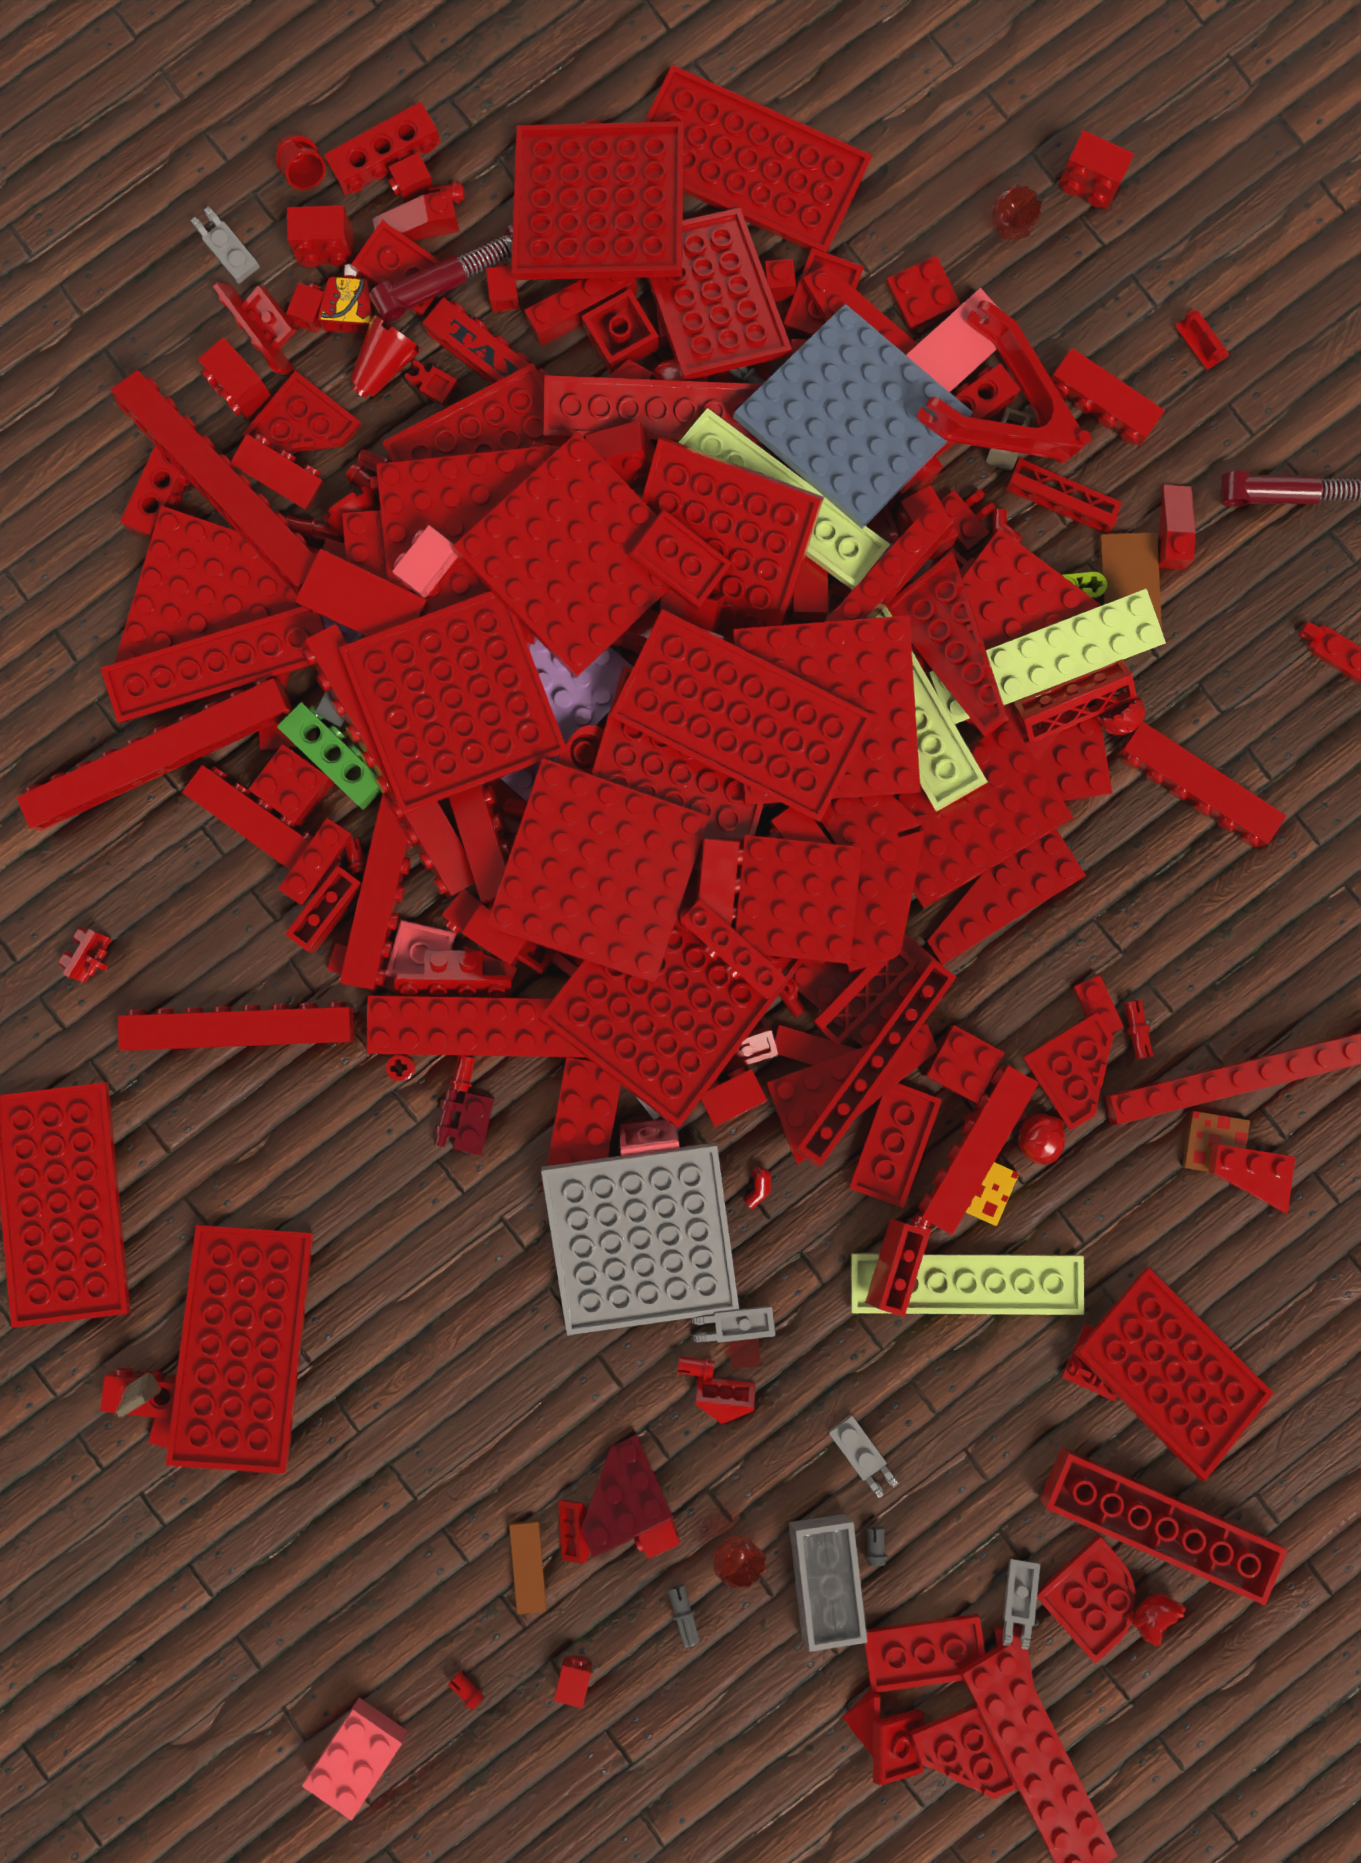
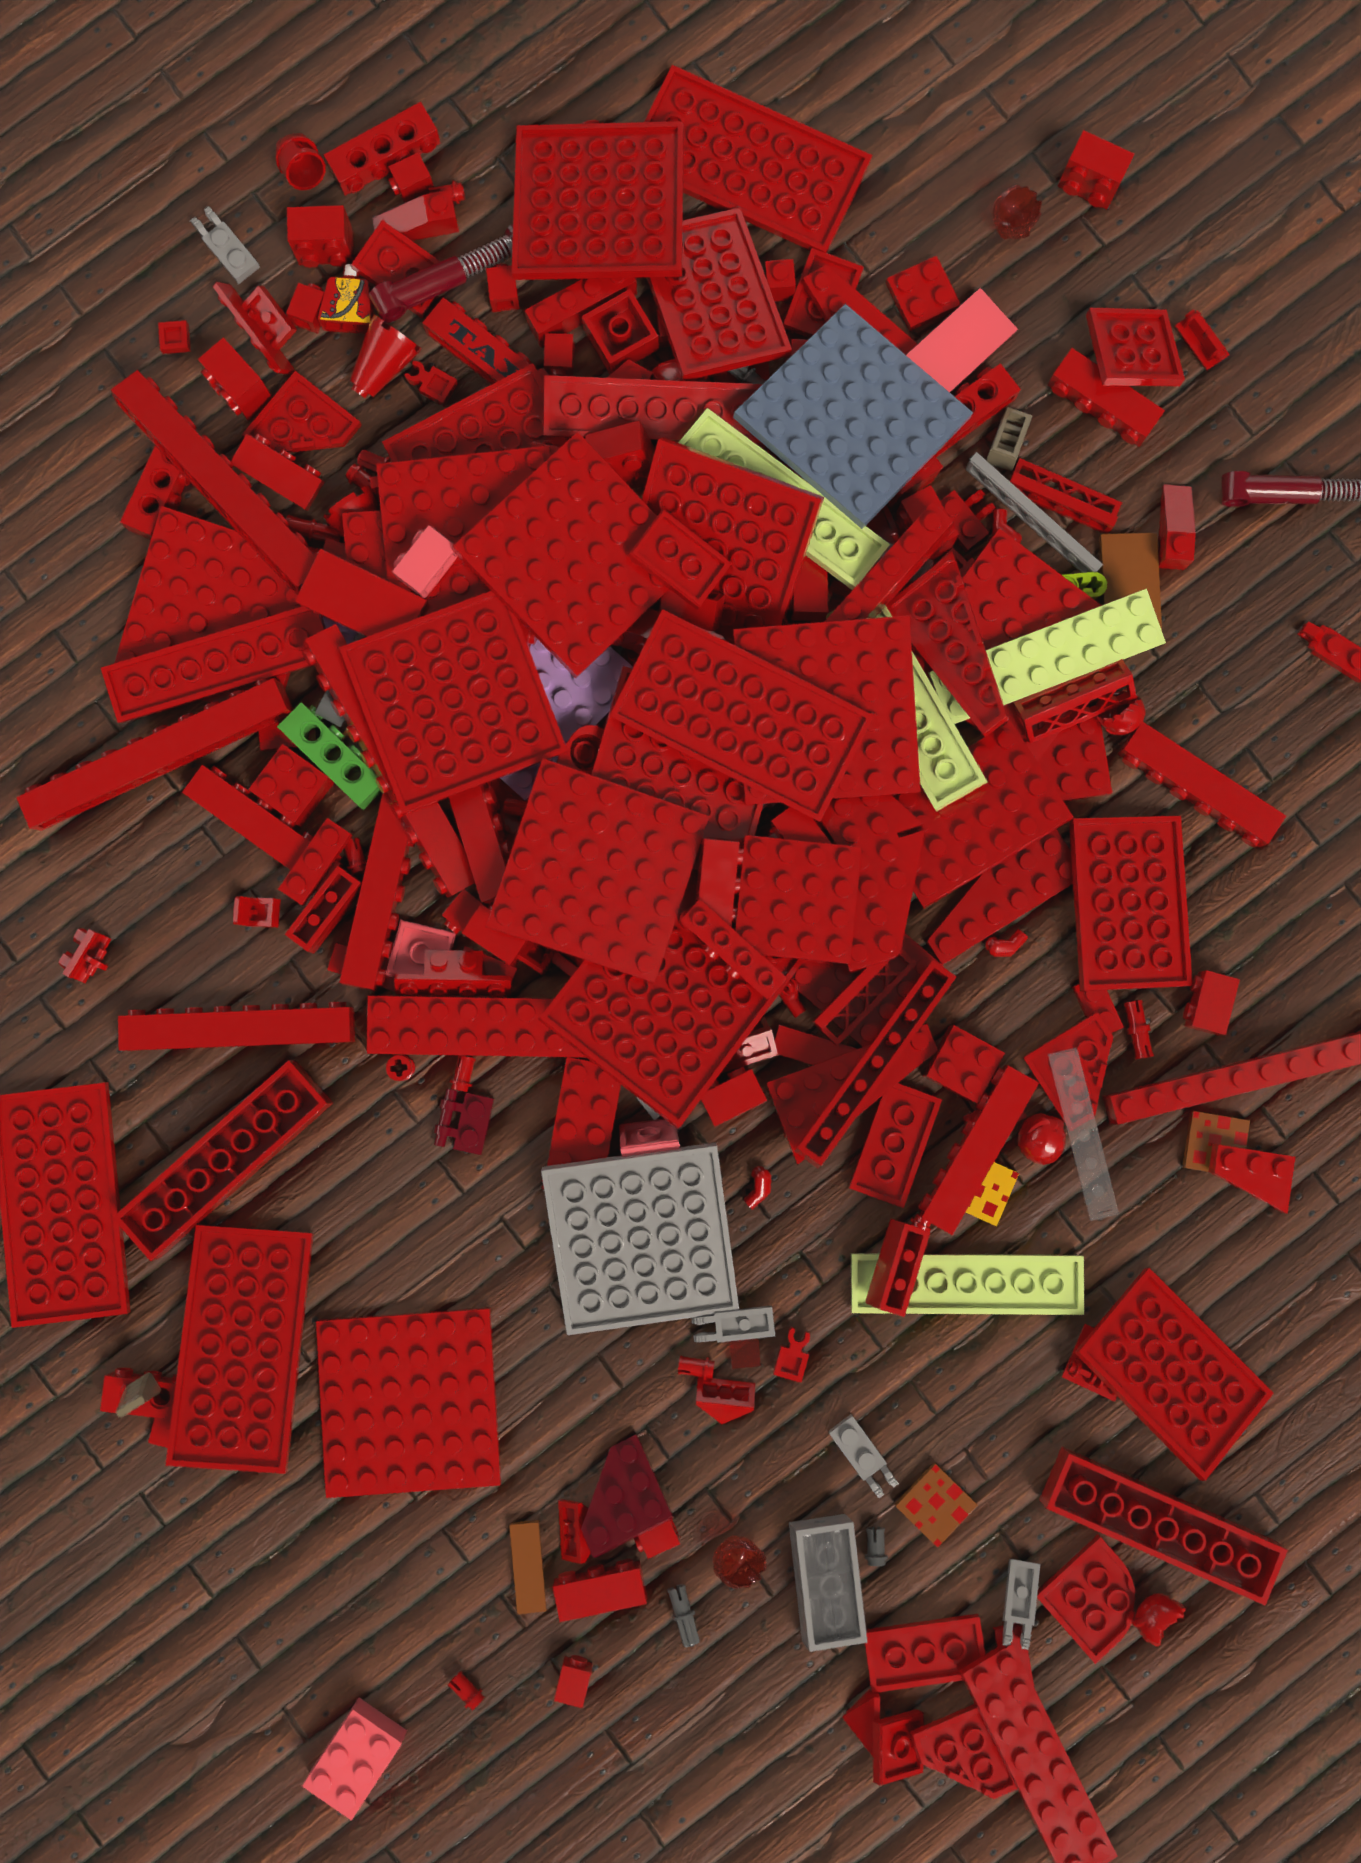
(174, 337): none -> red plate
(222, 1160): none -> red brick
(256, 912): none -> red bracket
(408, 1402): none -> red plate
(559, 354): none -> red brick
(599, 1590): none -> red brick
(792, 1360): none -> red plate
(936, 1504): none -> dark orange tile
(1008, 947): none -> red arm
(1032, 515): none -> light grey tile
(1057, 430): red piece -> none
(1083, 1134): none -> clear tile
(1130, 903): none -> red plate
(1134, 347): none -> red plate
(1211, 1002): none -> red brick

